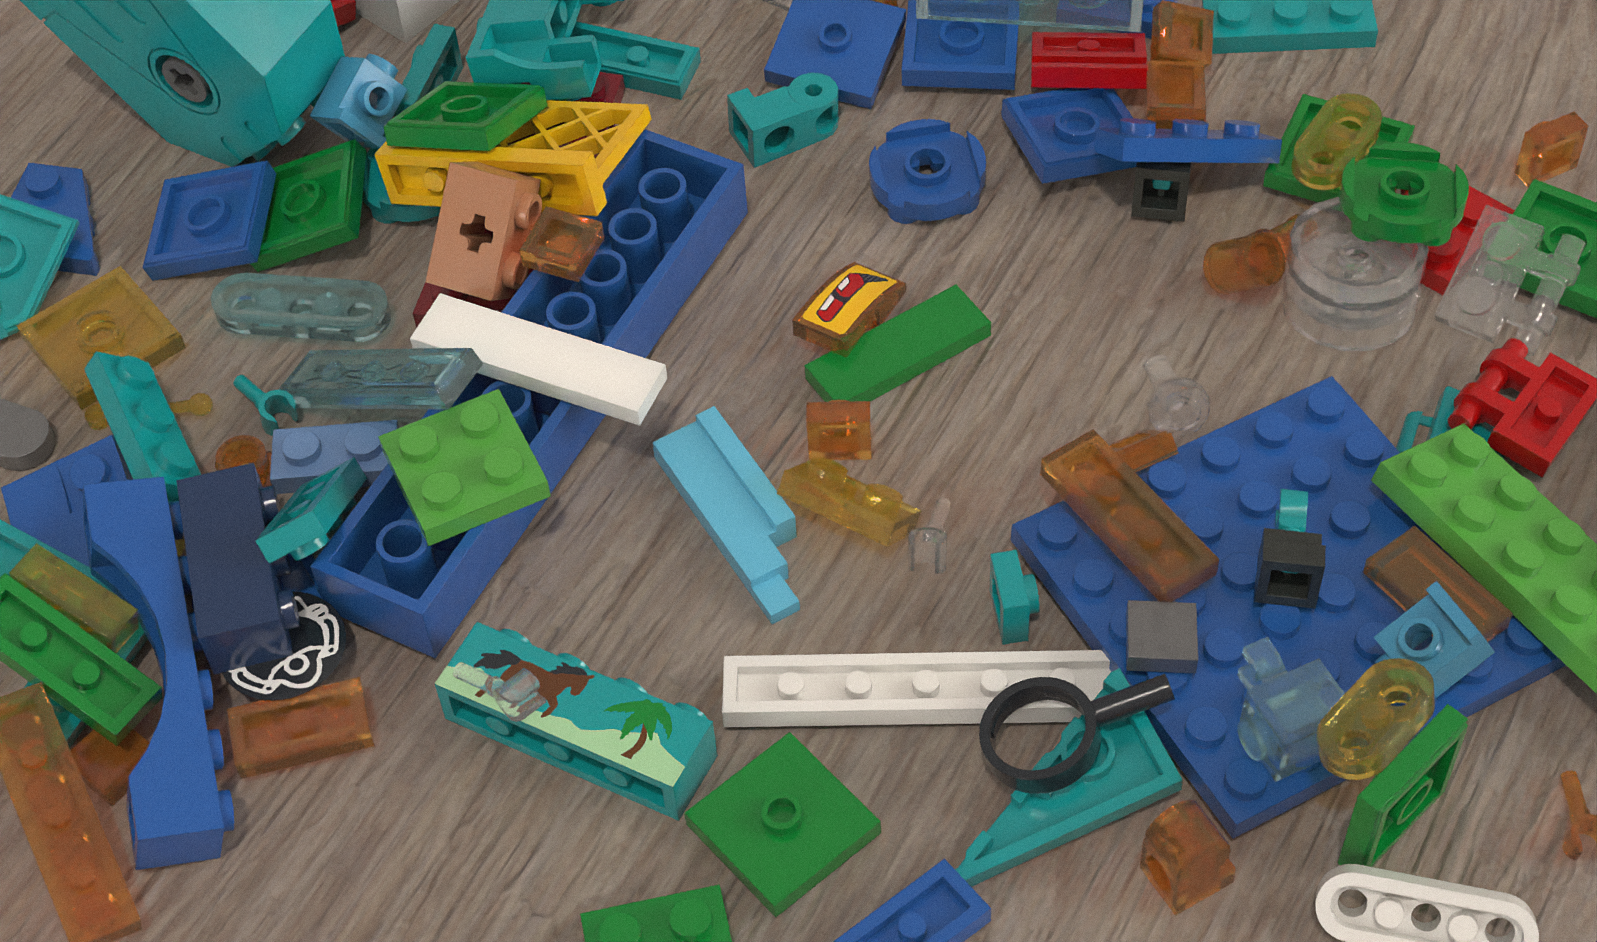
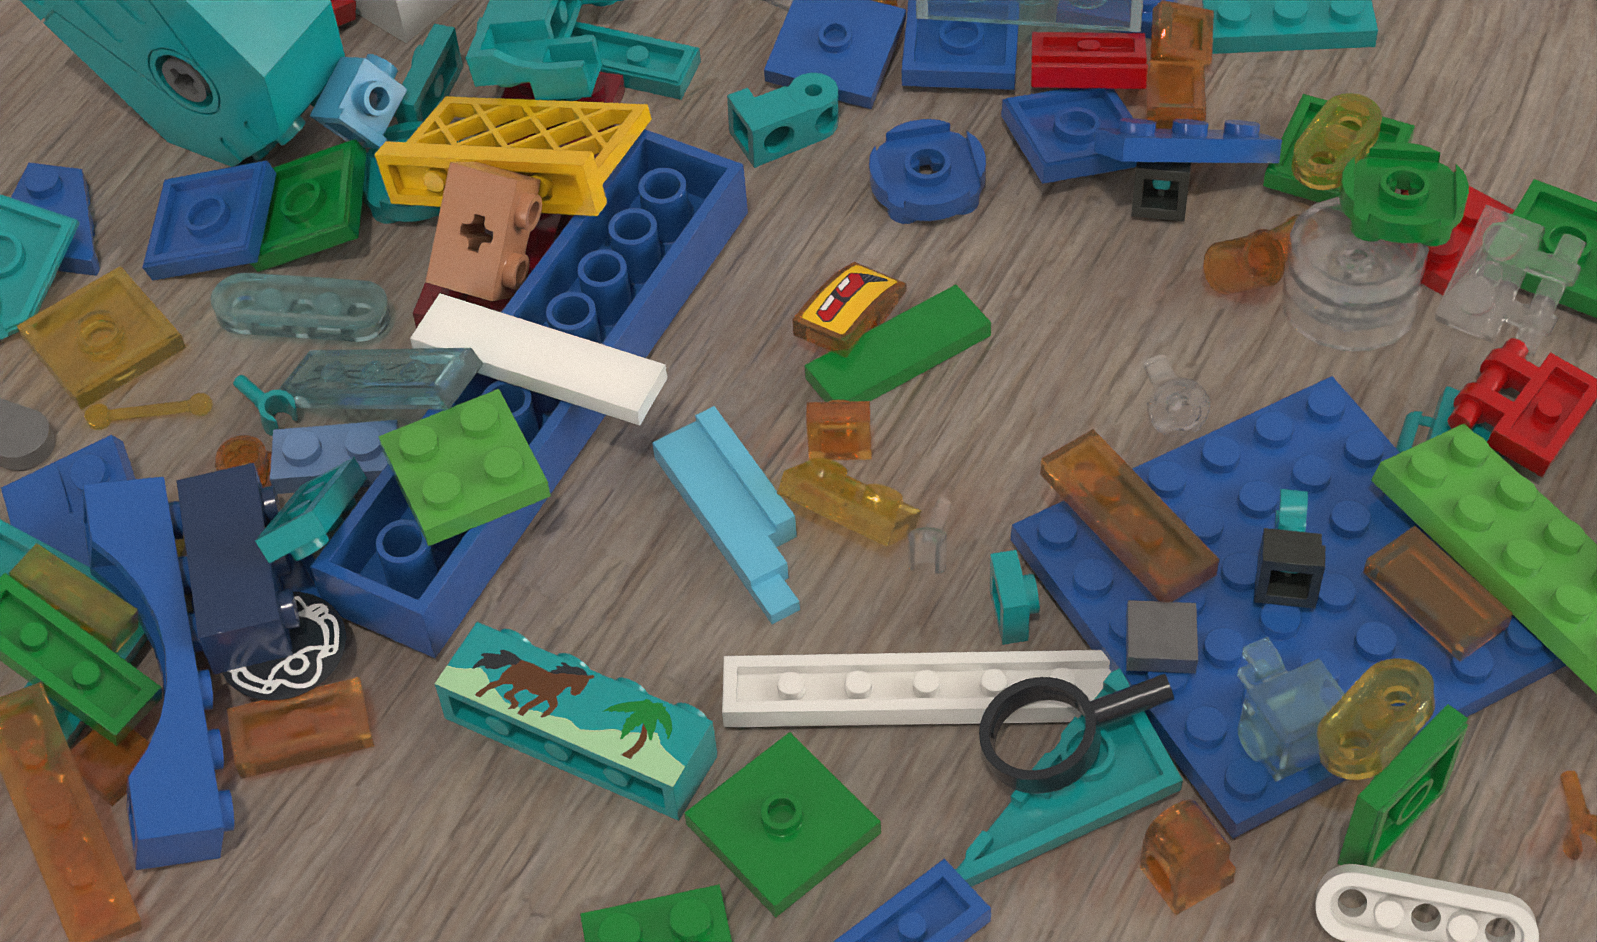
(141, 420): teal plate -> none
(465, 116): green plate -> none
(515, 697): clear hand -> none
(562, 244): clear orange plate -> none
(1145, 448): clear orange tile -> none
(1455, 644): dark azure brick -> none
(1551, 148): clear orange plate -> none

